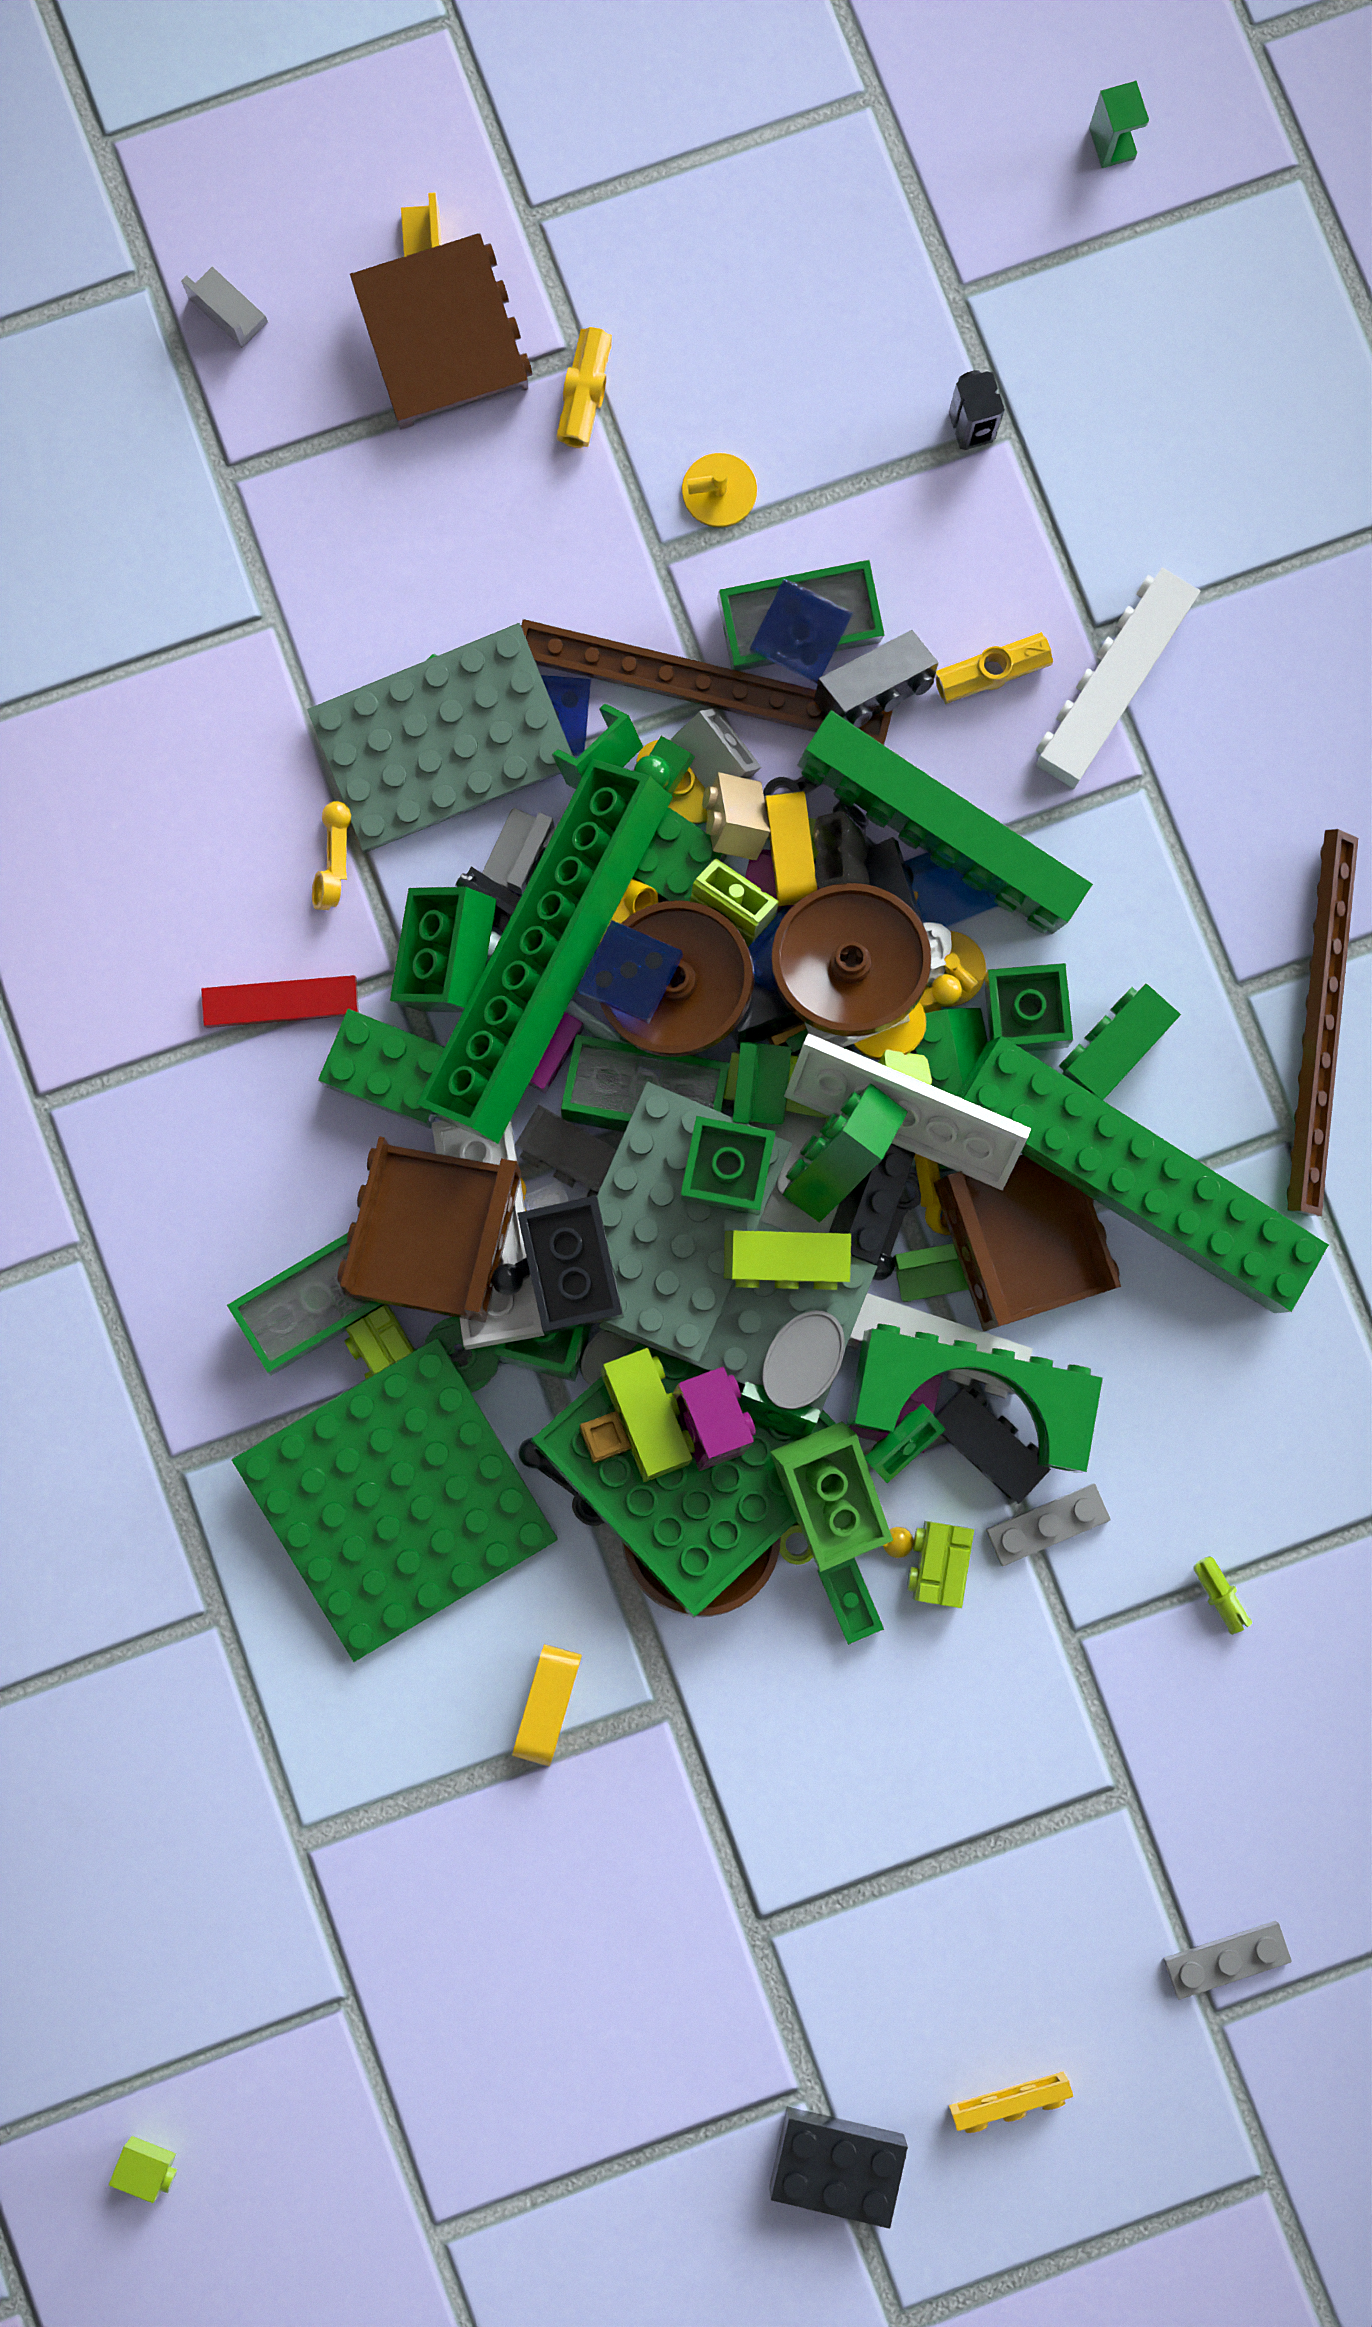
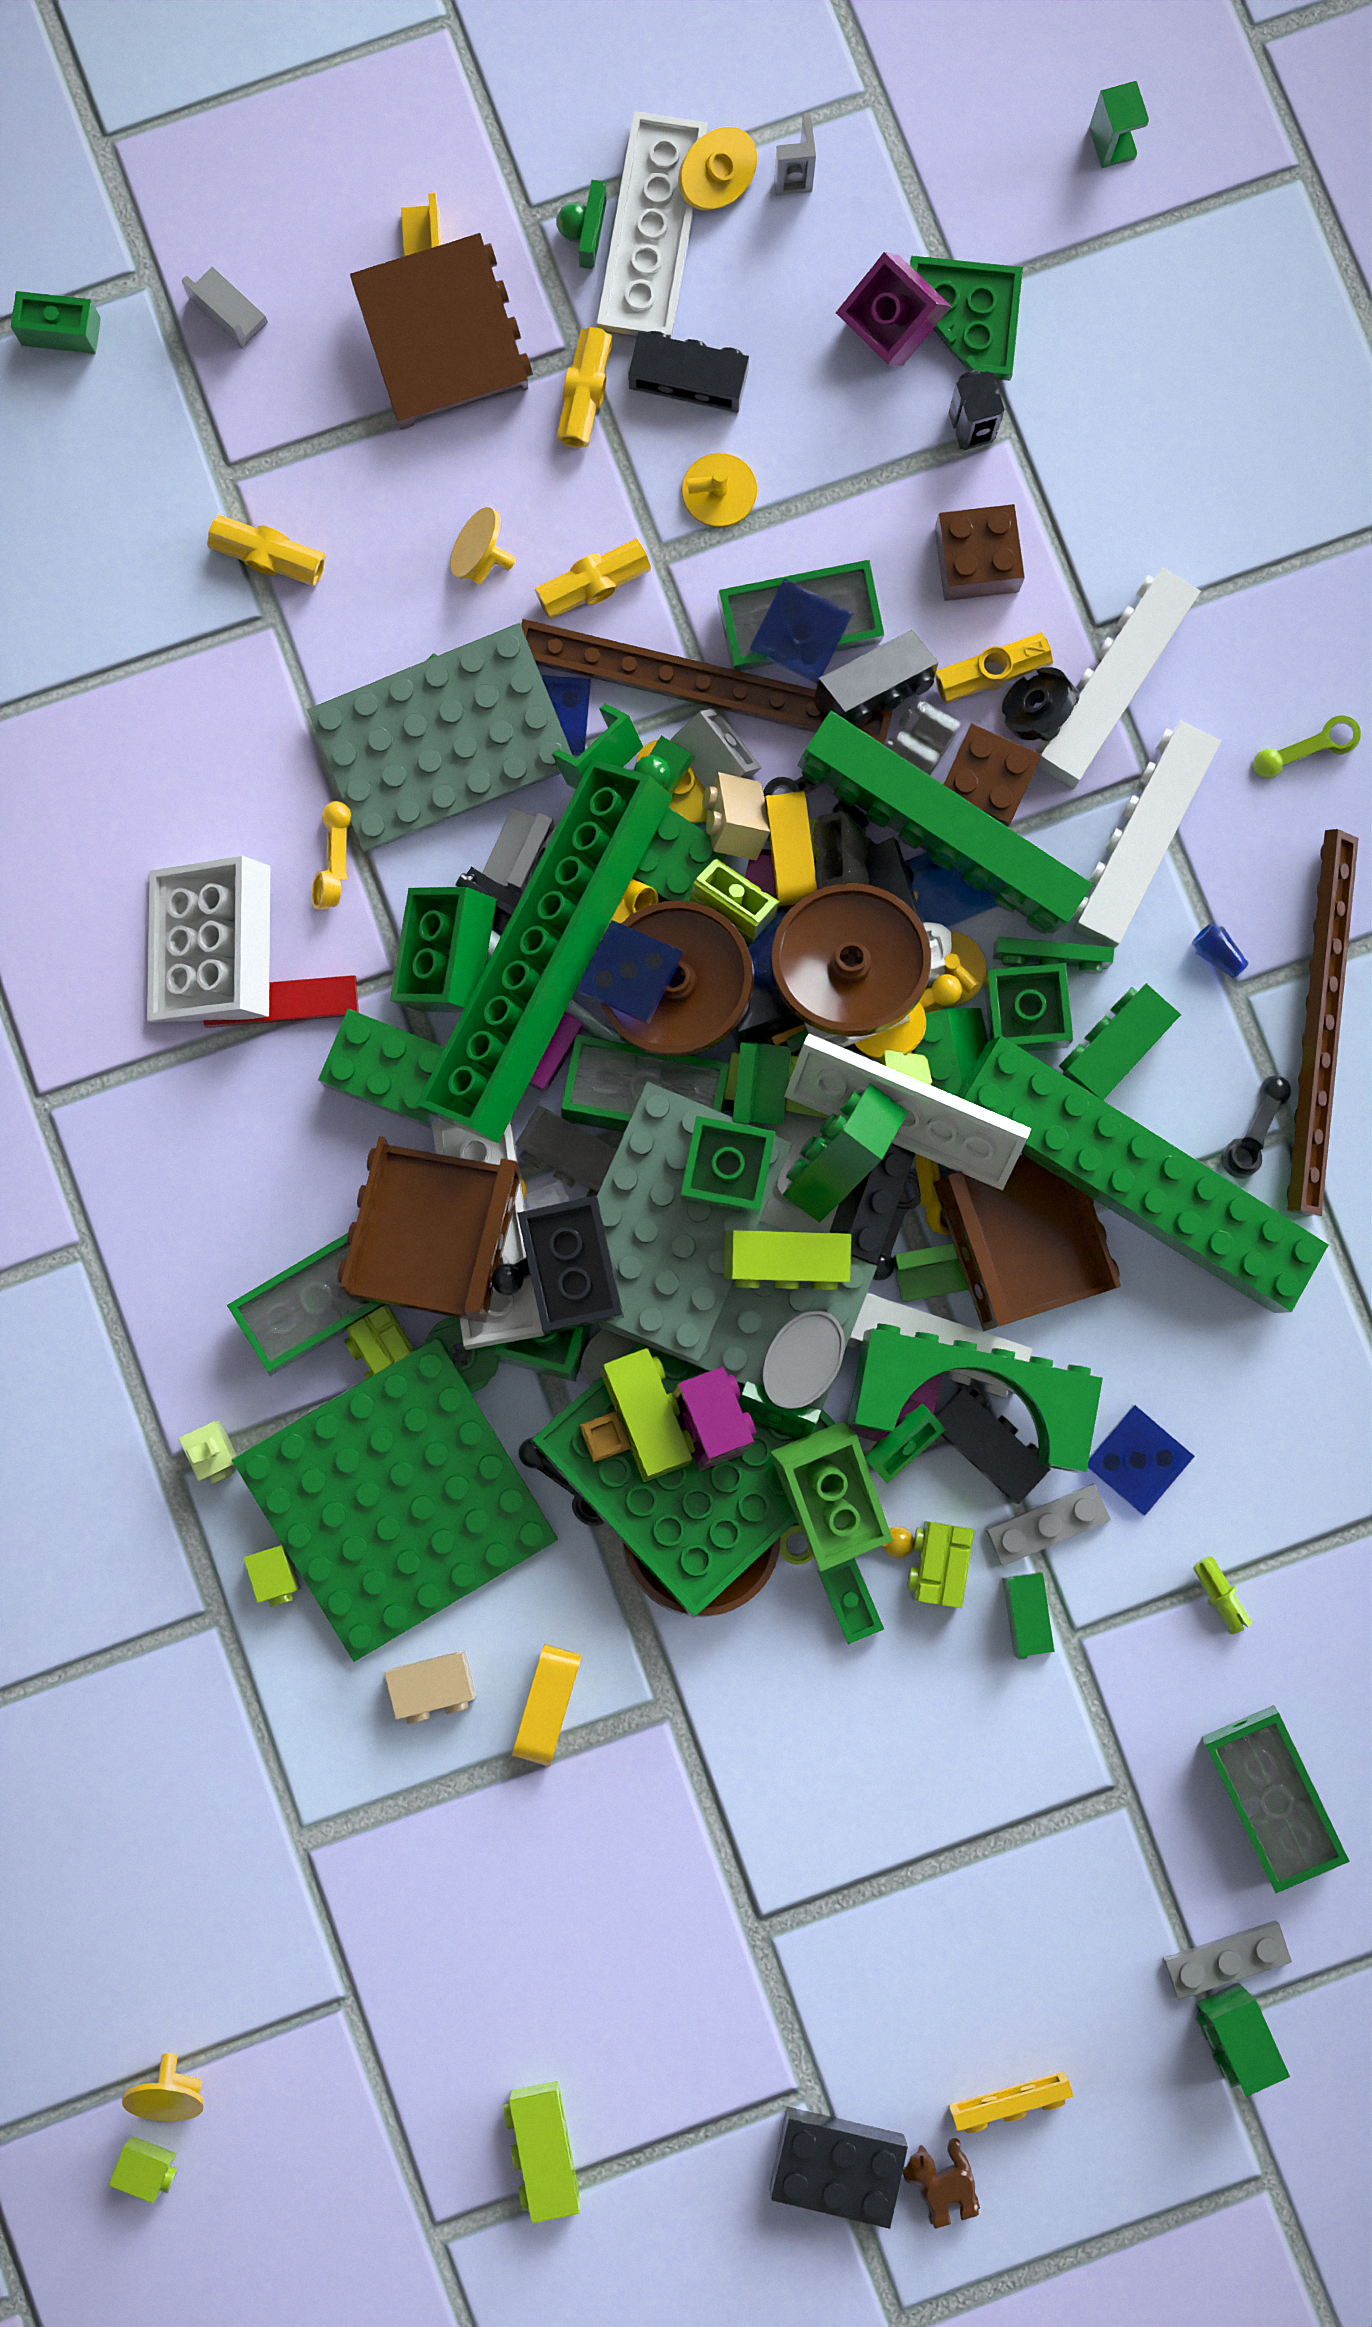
(55, 322): none -> green panel
(169, 2100): none -> yellow shield
(209, 941): none -> white slope
(209, 1452): none -> yellowish green brick
(266, 550): none -> yellow piece
(272, 1575): none -> lime brick
(430, 1686): none -> tan brick
(476, 549): none -> yellow shield
(543, 2152): none -> lime brick
(585, 223): none -> green tile
(593, 579): none -> yellow piece
(649, 228): none -> white plate
(688, 371): none -> black brick
(717, 168): none -> yellow piece
(796, 163): none -> light grey panel
(893, 309): none -> magenta brick
(924, 736): none -> clear smoke brick
(945, 2187): none -> reddish brown animal
(979, 552): none -> reddish brown brick
(983, 310): none -> green plate
(992, 773): none -> reddish brown brick
(1028, 1614): none -> green panel
(1044, 722): none -> black plate
(1088, 958): none -> green plate
(1139, 1460): none -> clear blue tile
(1146, 834): none -> white brick
(1220, 950): none -> clear blue cone
(1242, 2040): none -> green brick
(1270, 762): none -> lime piece
(1274, 1092): none -> black piece
(1275, 1799): none -> clear brick

